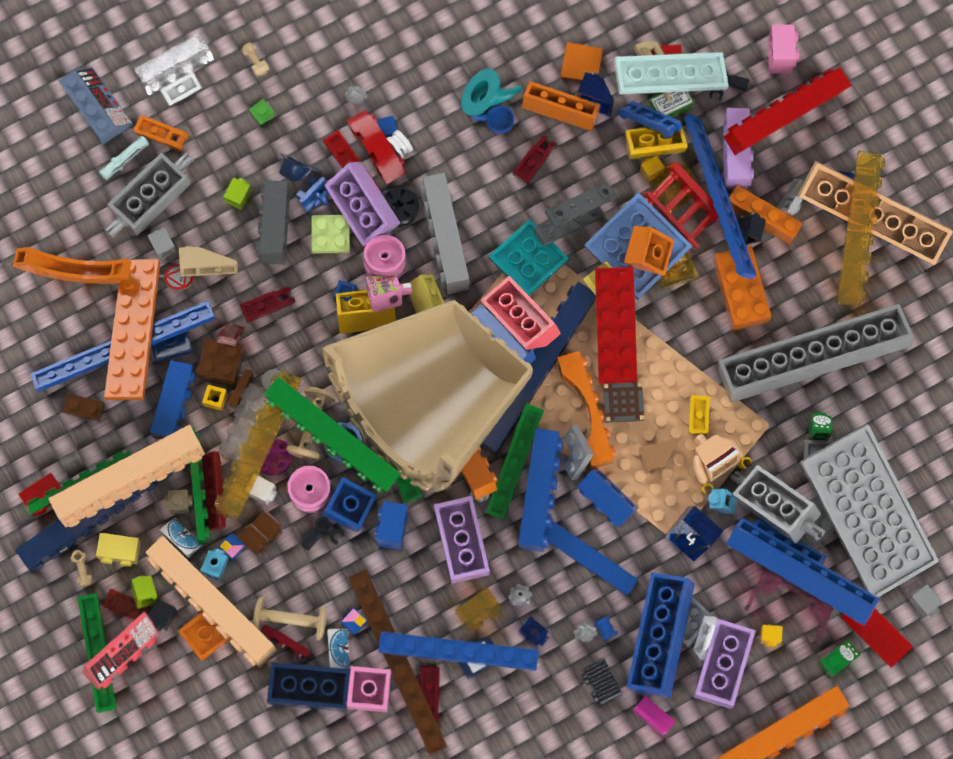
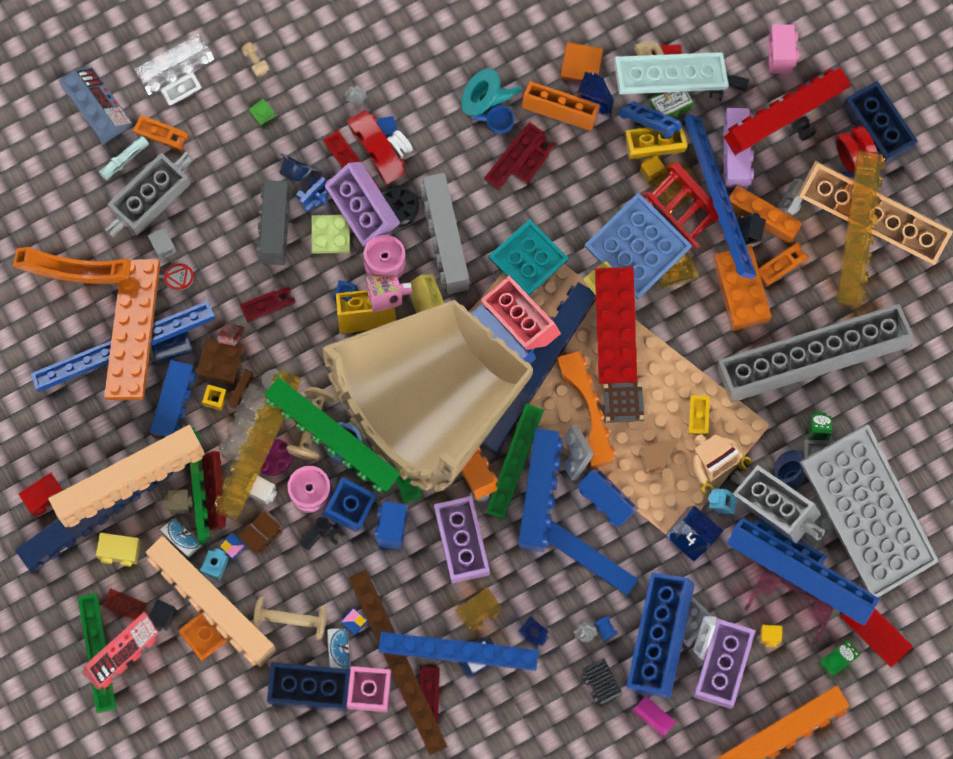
(37, 504): green plate -> none
(79, 558): tan bar -> none
(83, 407): reddish brown plate -> none
(143, 591): lime brick -> none
(201, 262): tan slope -> none
(237, 193): lime brick -> none
(284, 641): dark red hinge -> none
(513, 155): none -> dark red plate
(520, 595): light grey plant -> none
(574, 214): dark grey fence -> none
(649, 250): orange slope -> none
(782, 264): none -> orange plate
(789, 469): none -> dark blue piece
(804, 128): none -> black wheel
(848, 146): none -> red wheel
(882, 120): none -> dark blue brick
(926, 601): light grey brick -> none

